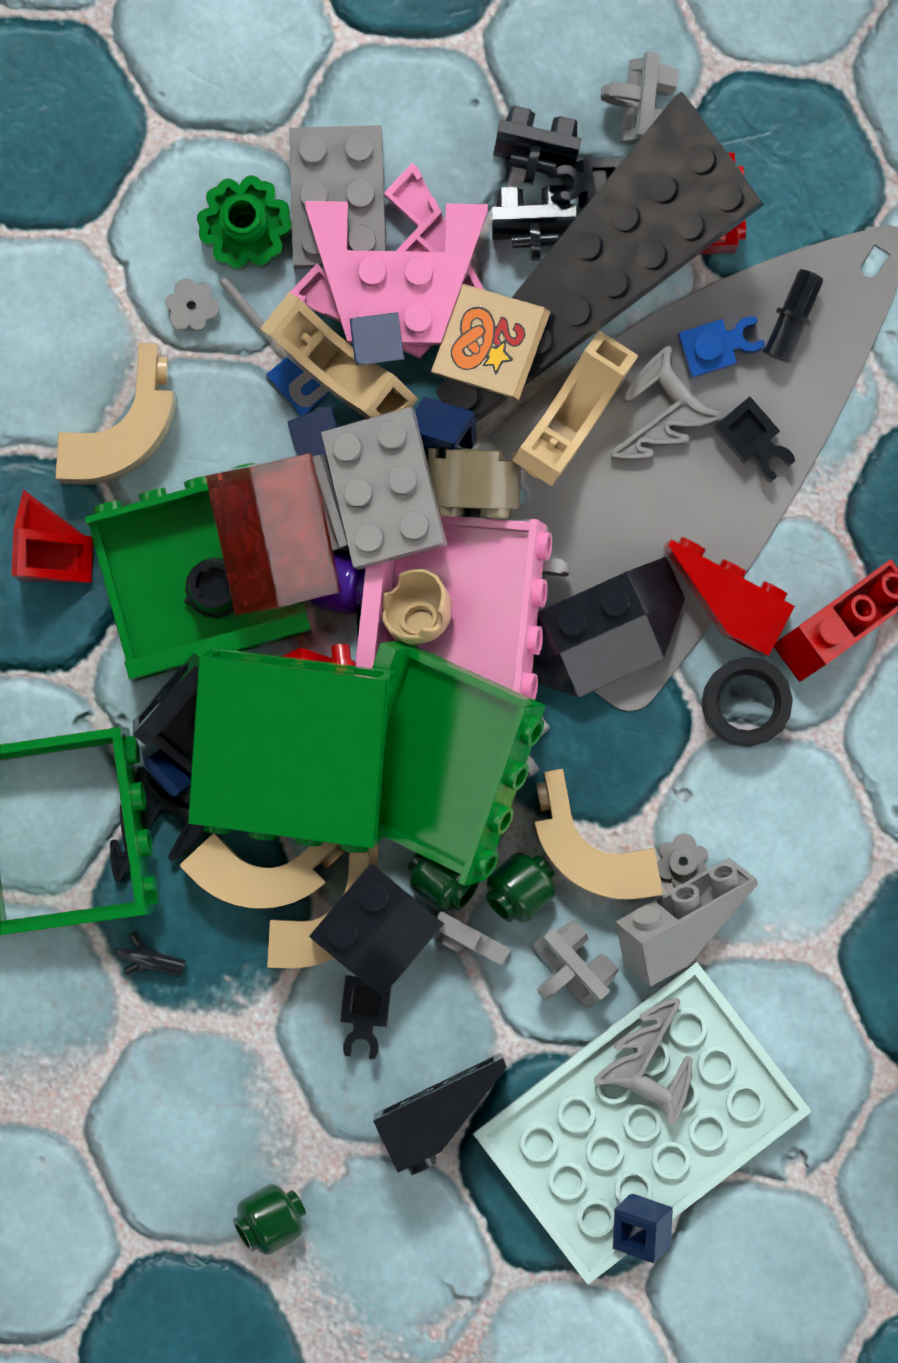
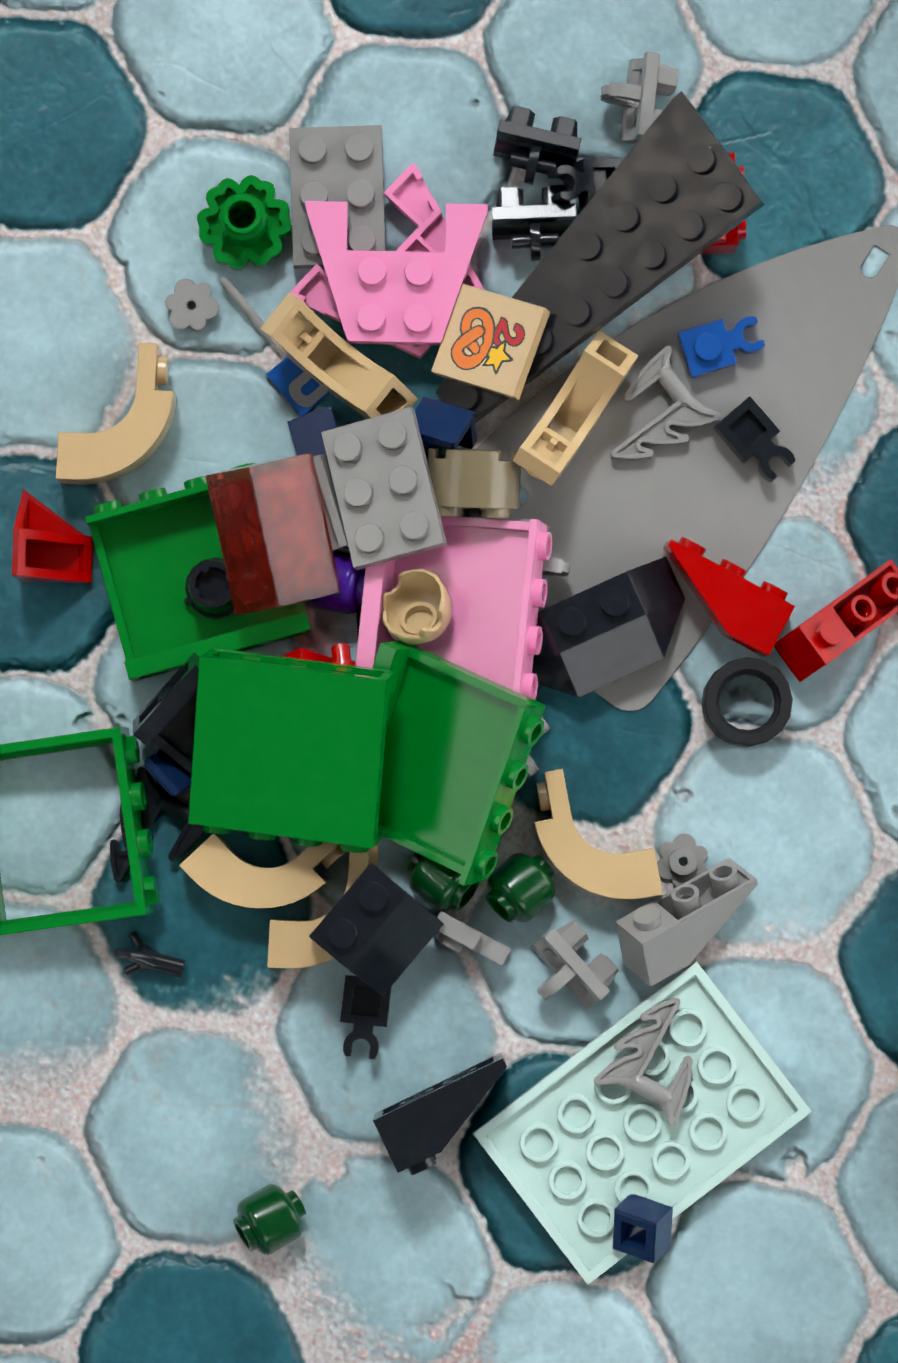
(376, 338): slope -> none
(793, 315): black axle -> none

